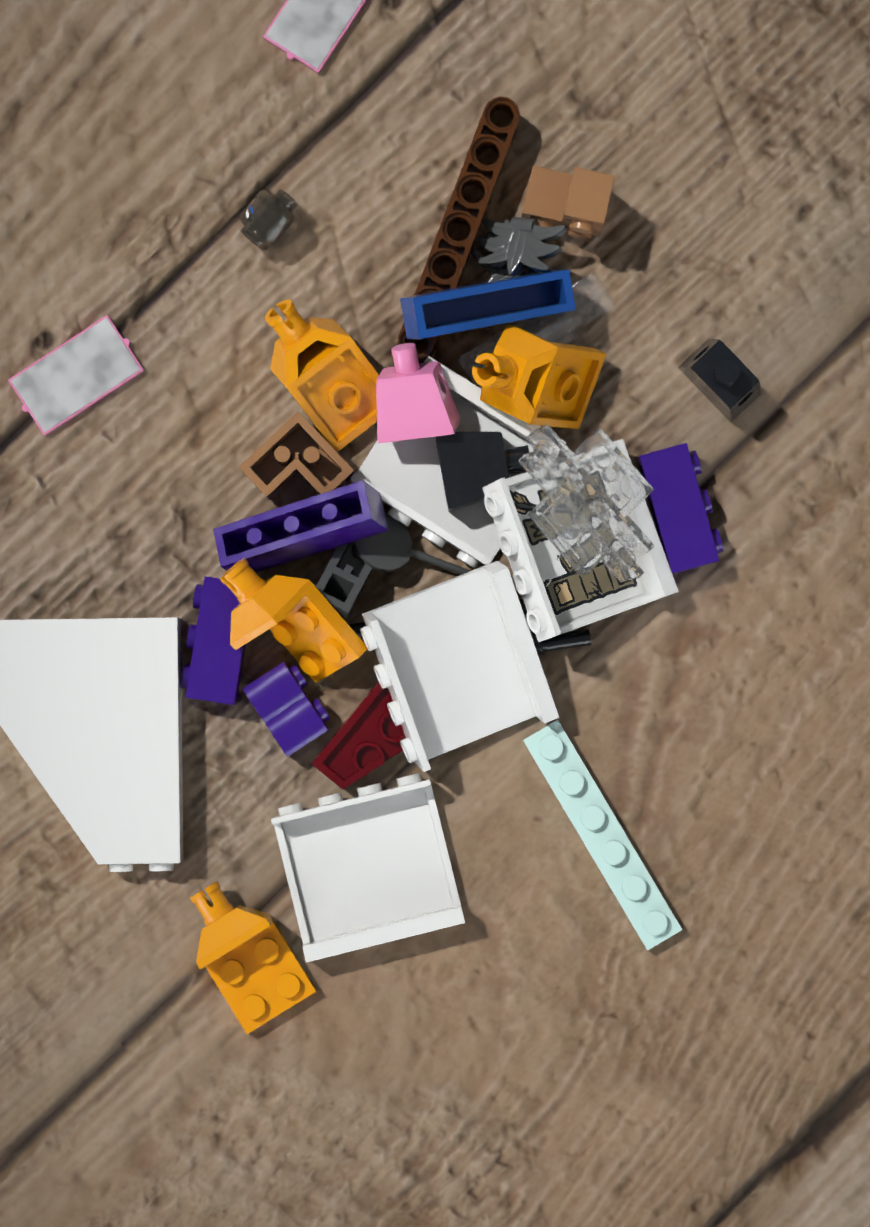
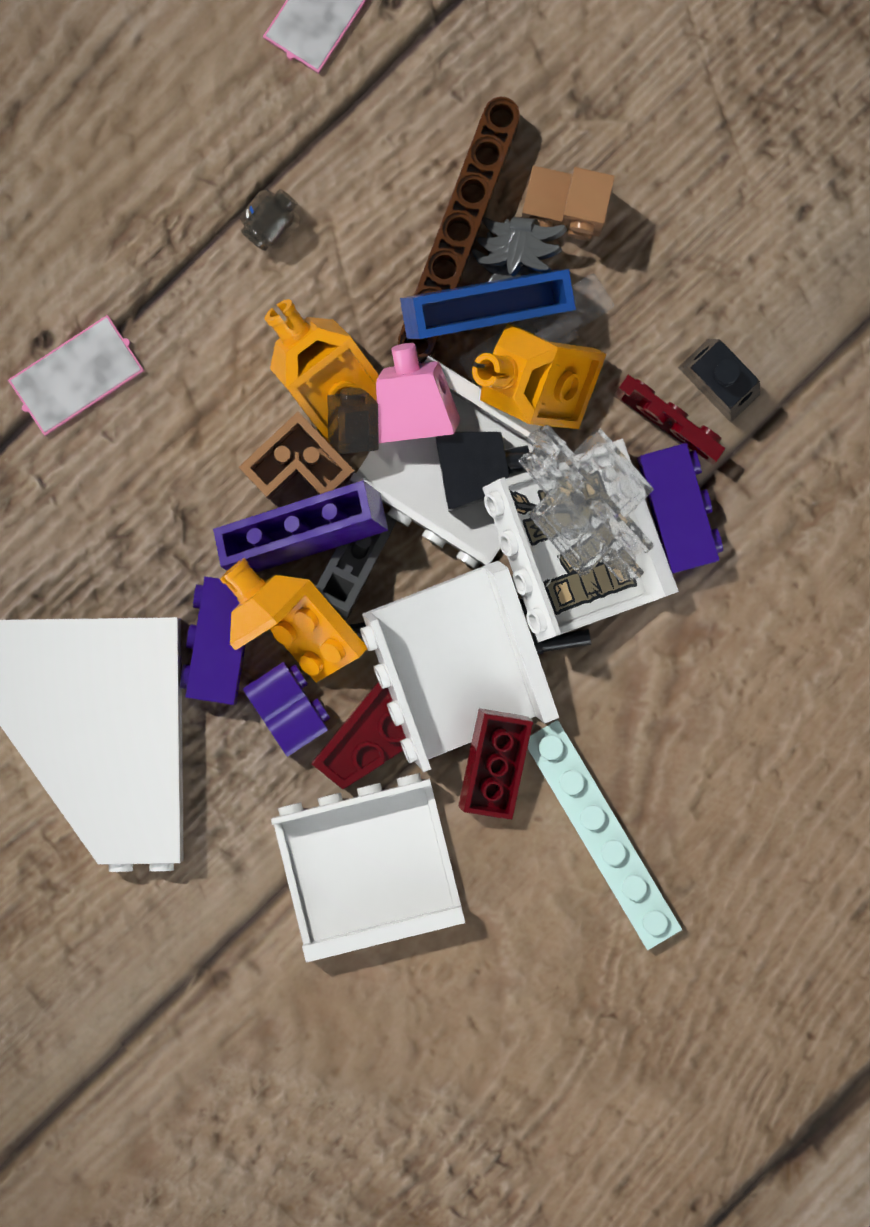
(248, 960): light orange plate -> none
(353, 421): none -> clear smoke brick
(393, 548): dark grey piece -> none
(495, 764): none -> dark red piece
(669, 419): none -> dark red wing

